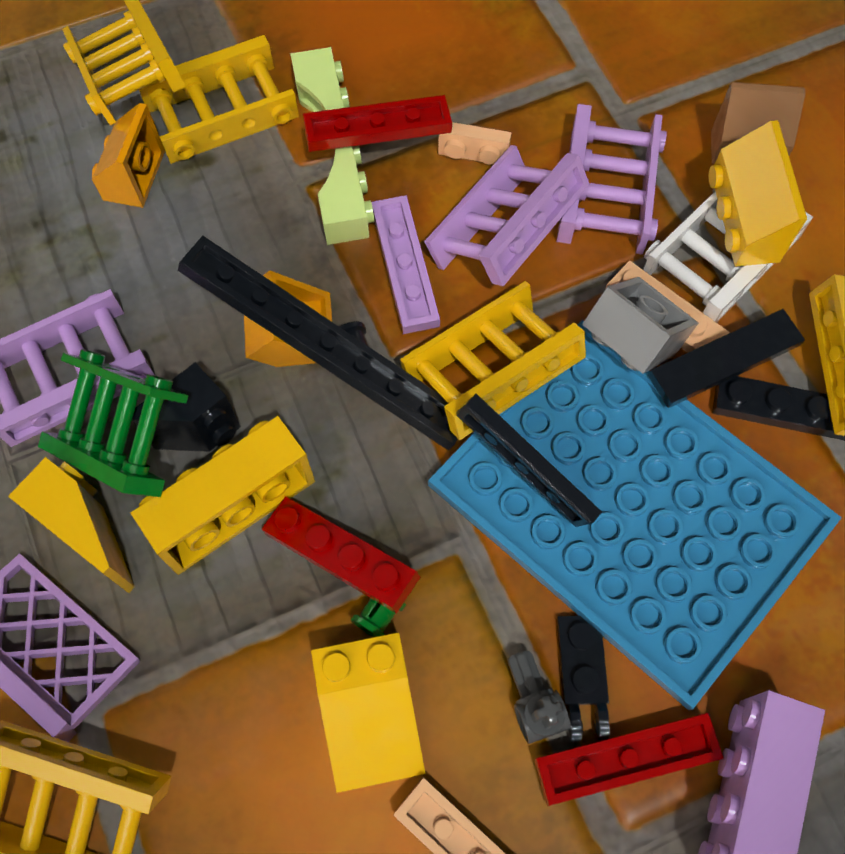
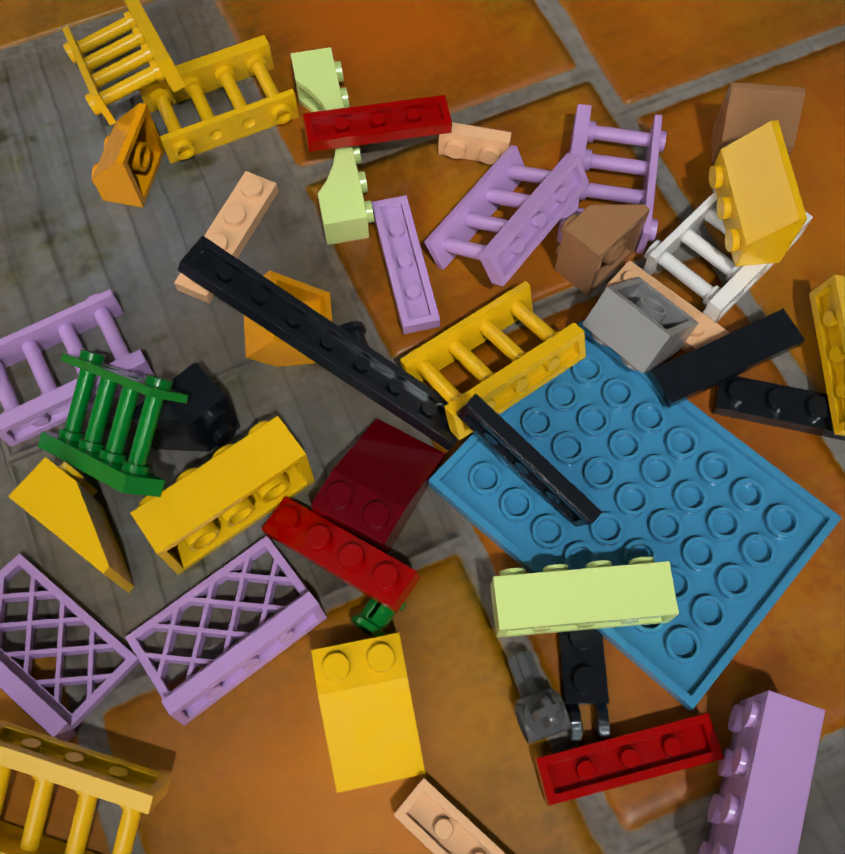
(235, 224): none -> light nougat plate
(239, 659): none -> lavender fence
(378, 484): none -> dark red slope
(583, 597): none -> yellowish green brick
(598, 242): none -> medium nougat slope

